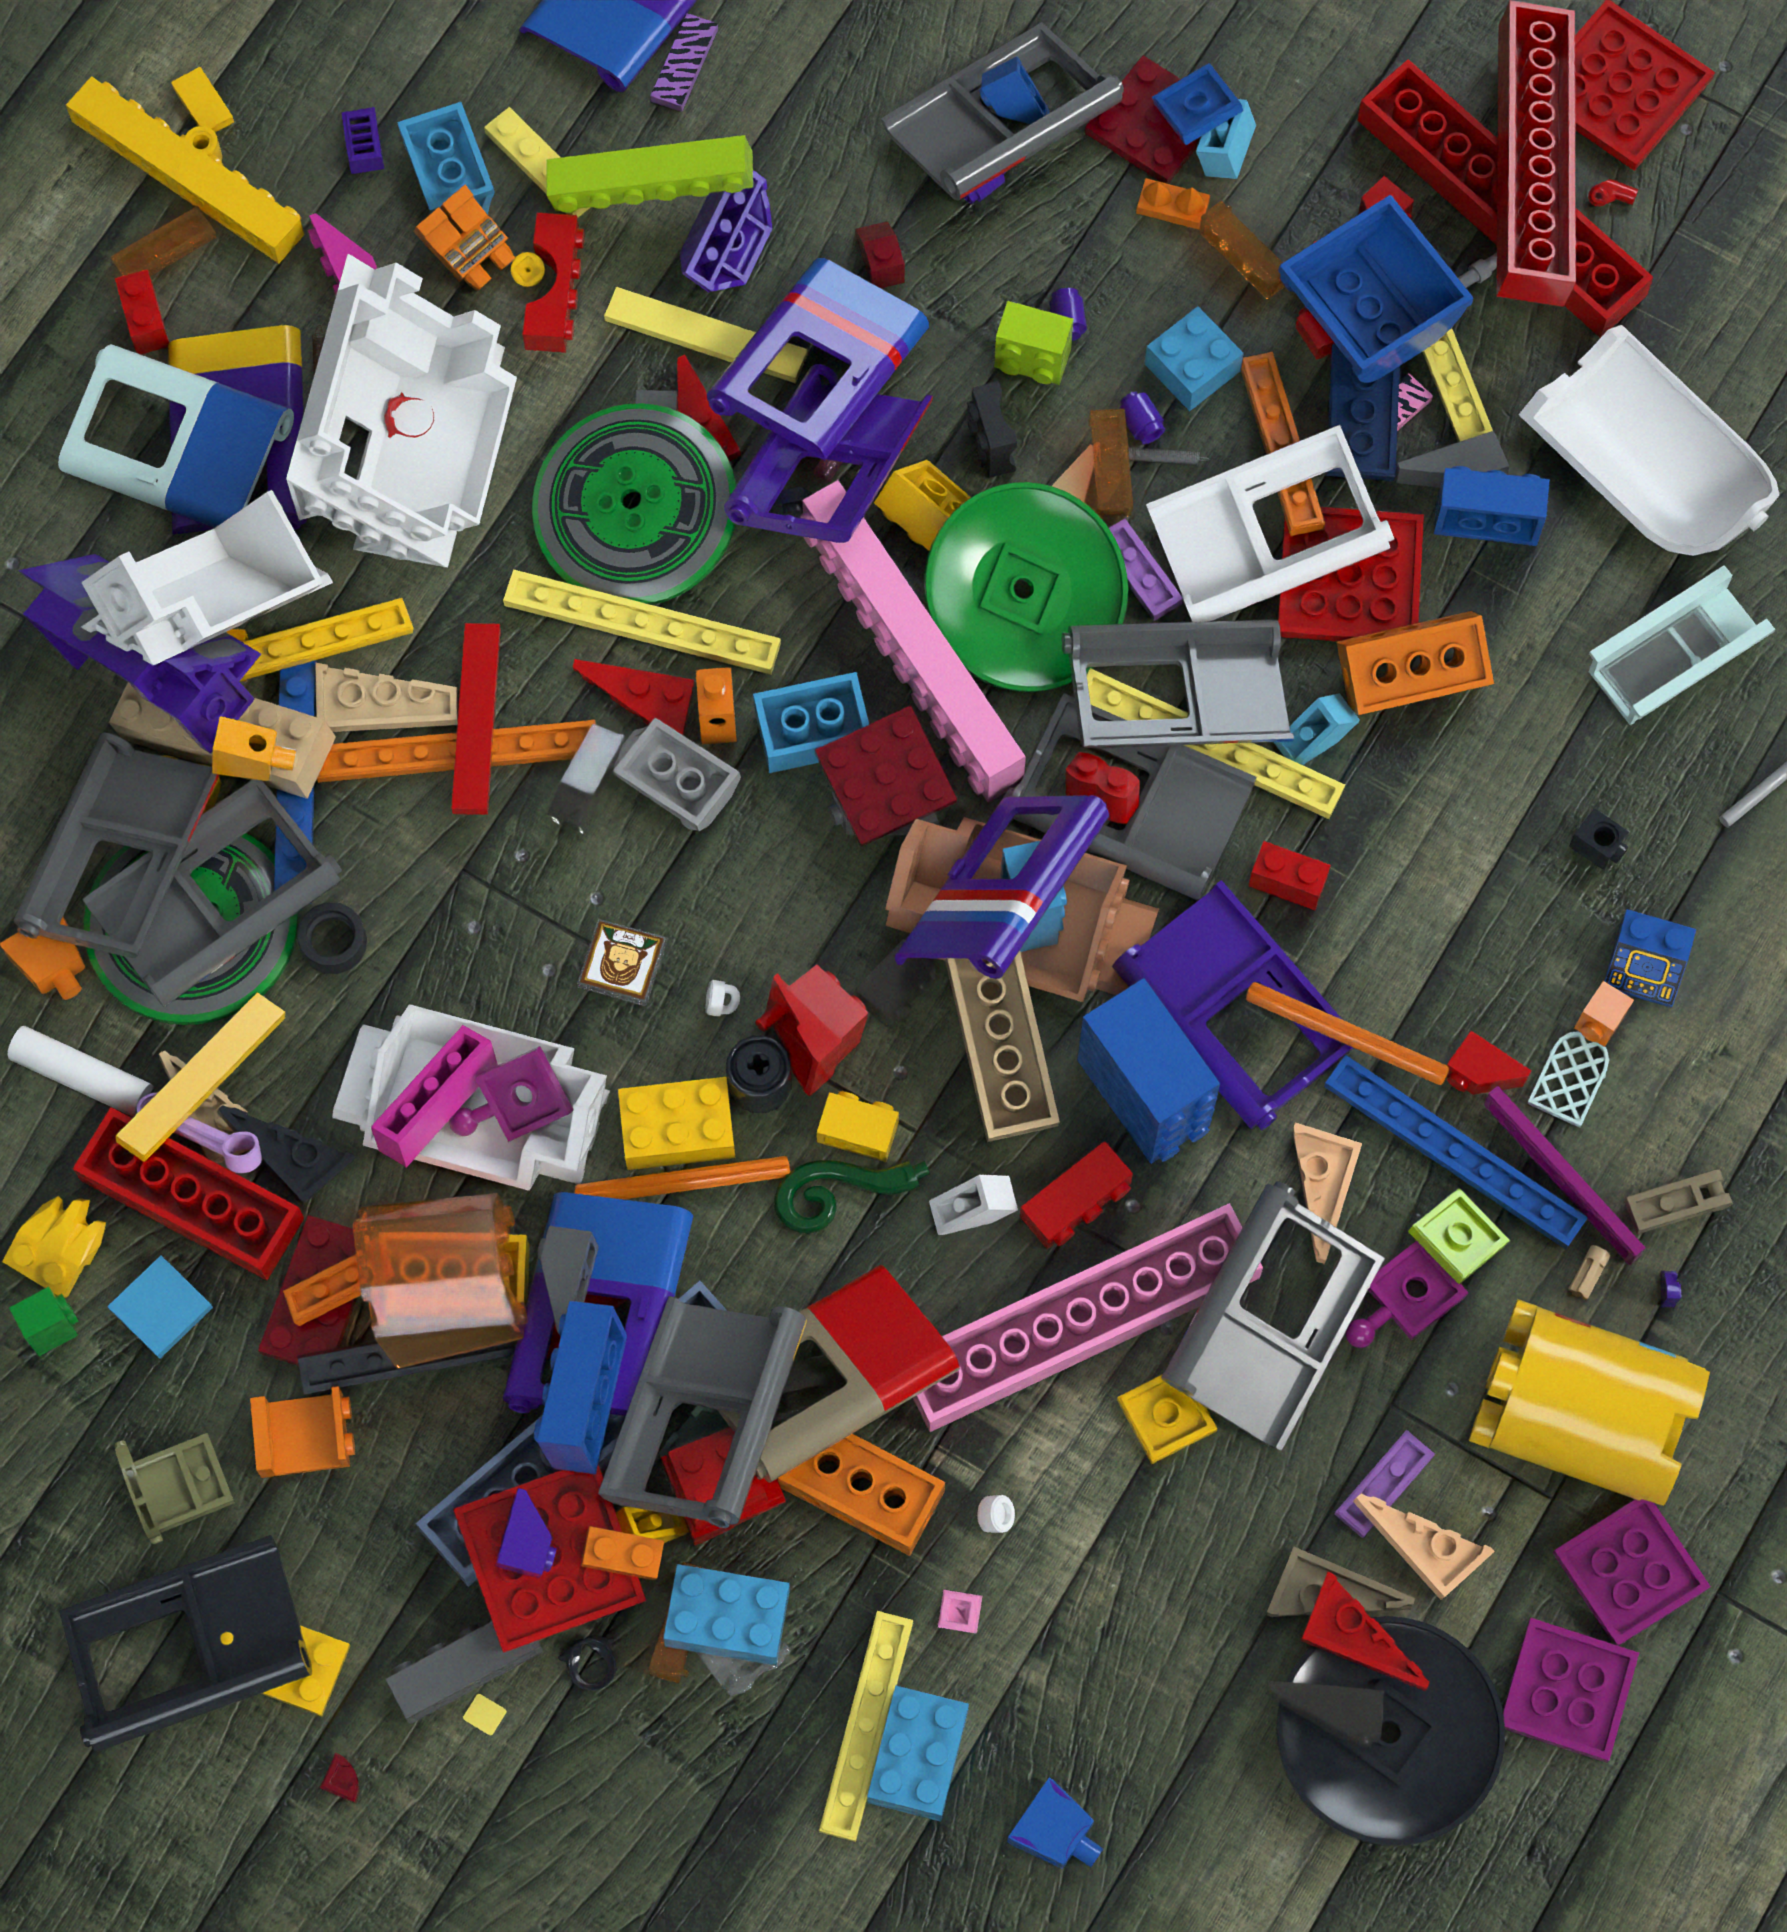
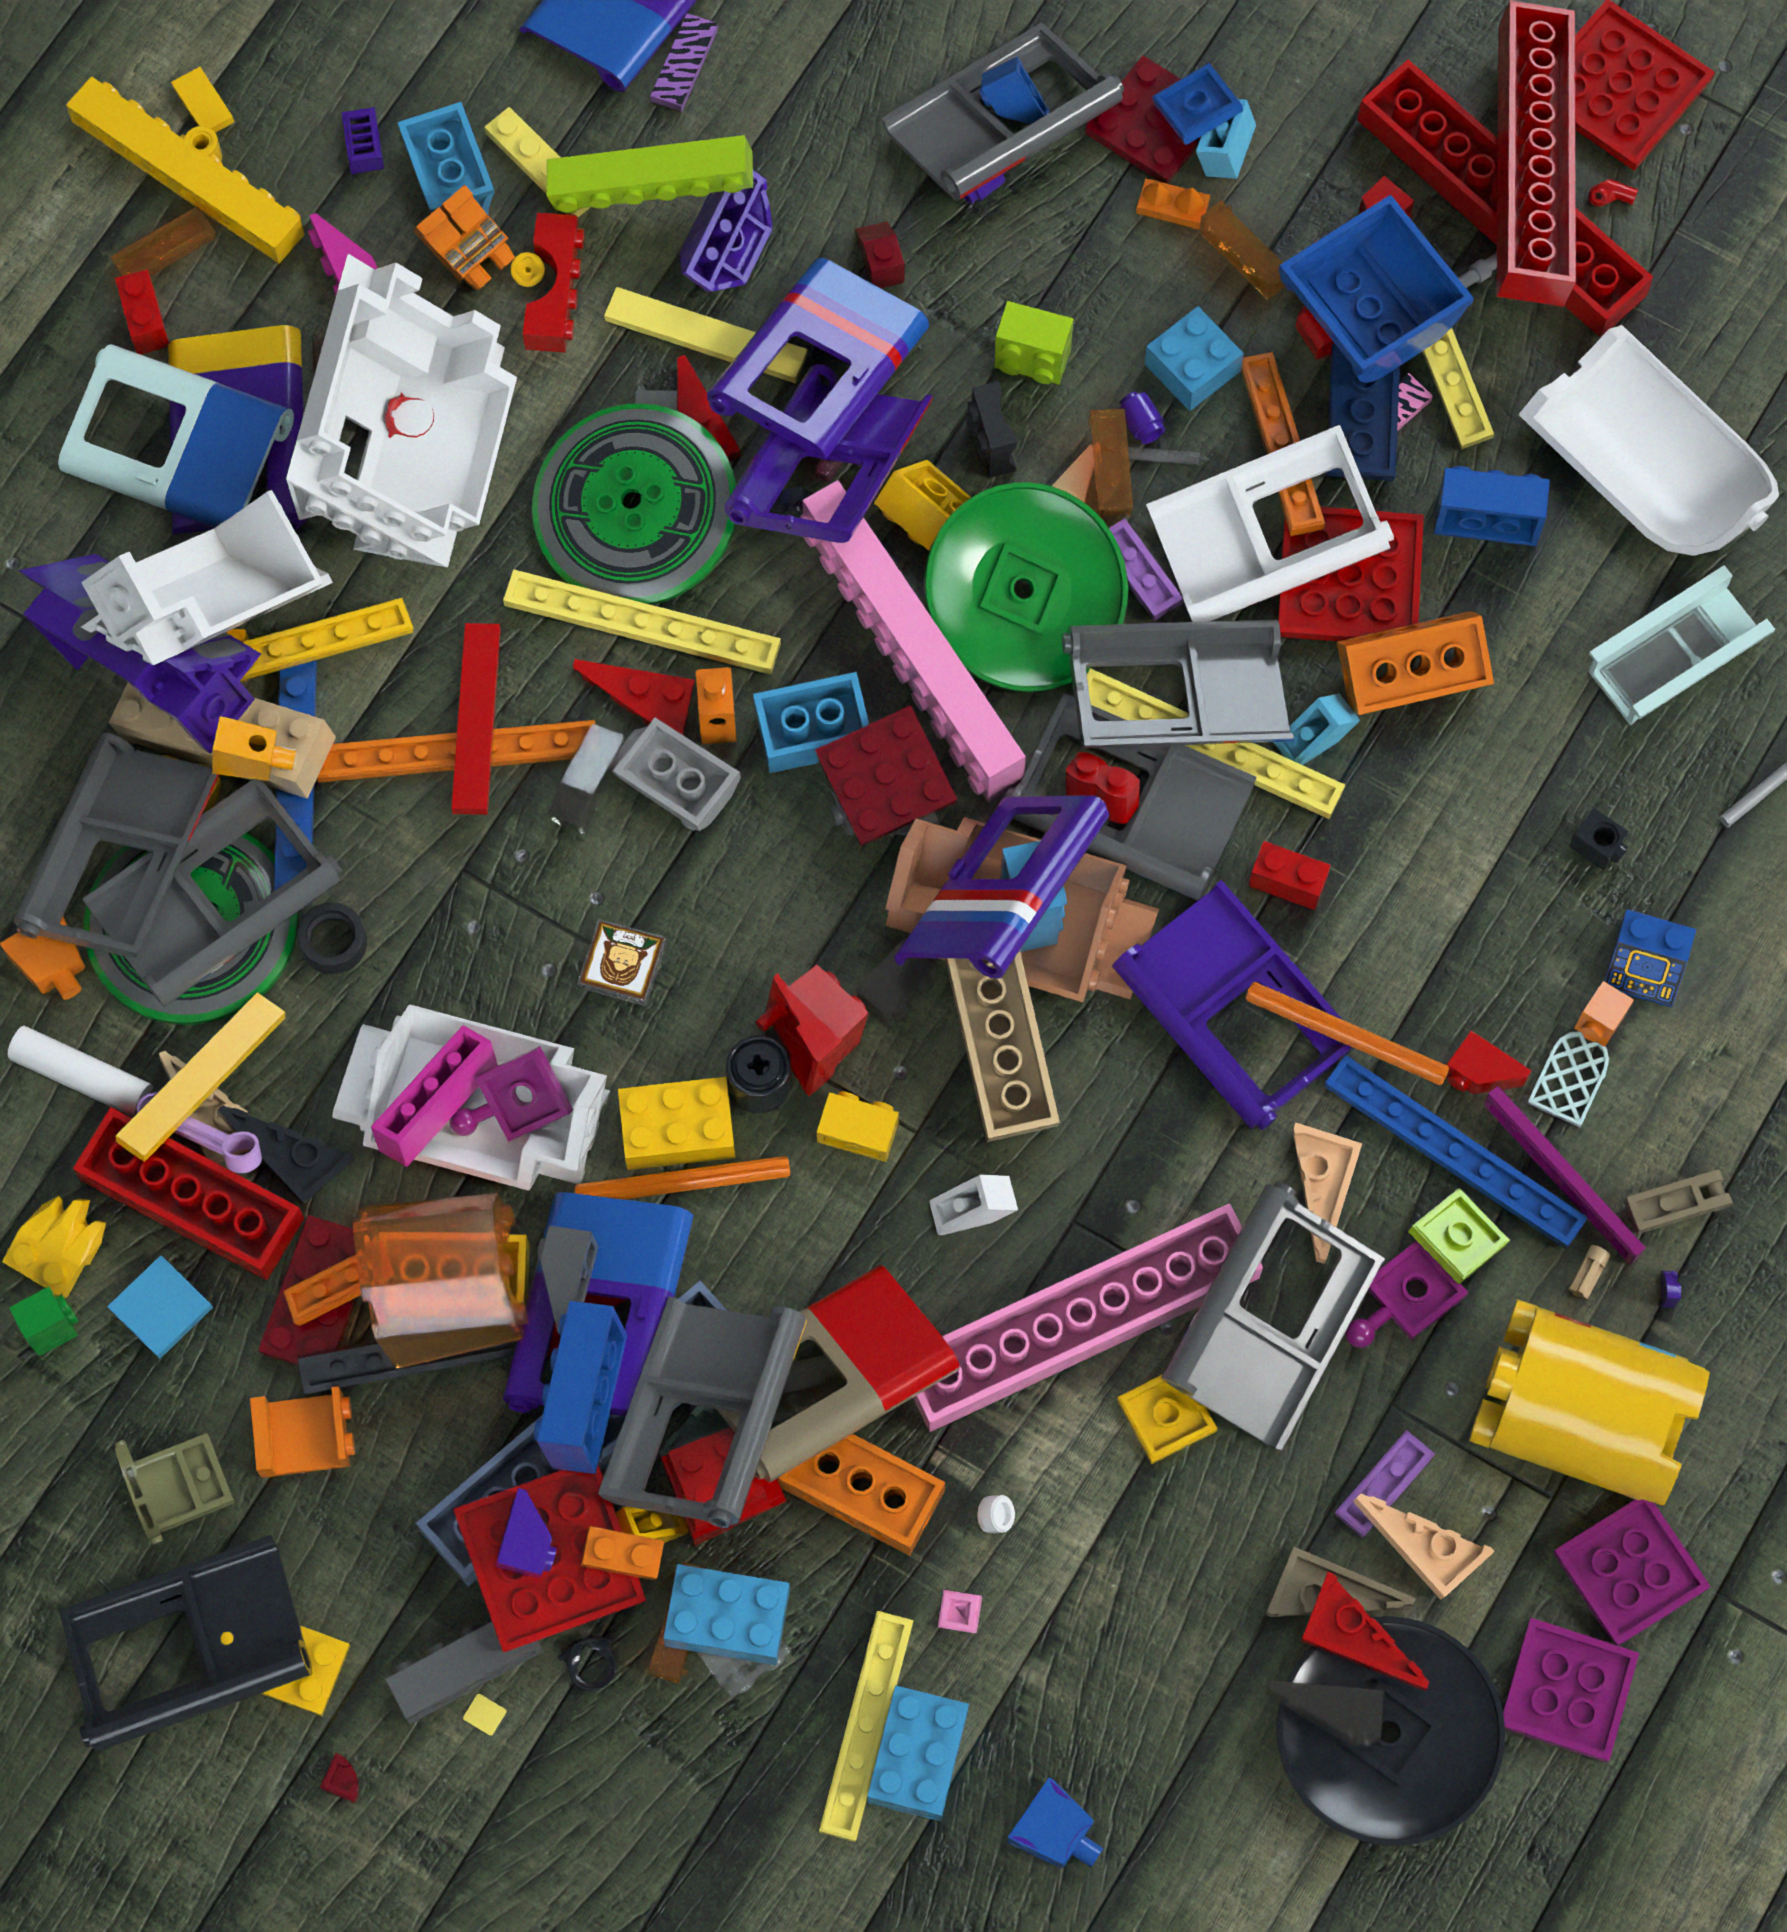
(373, 702): tan wing -> none
(715, 998): white tile -> none
(885, 1181): dark green plant -> none
(1070, 304): dark purple brick -> none
(1077, 1196): red brick -> none
(1148, 1071): blue brick -> none
(1477, 453): dark grey slope -> none

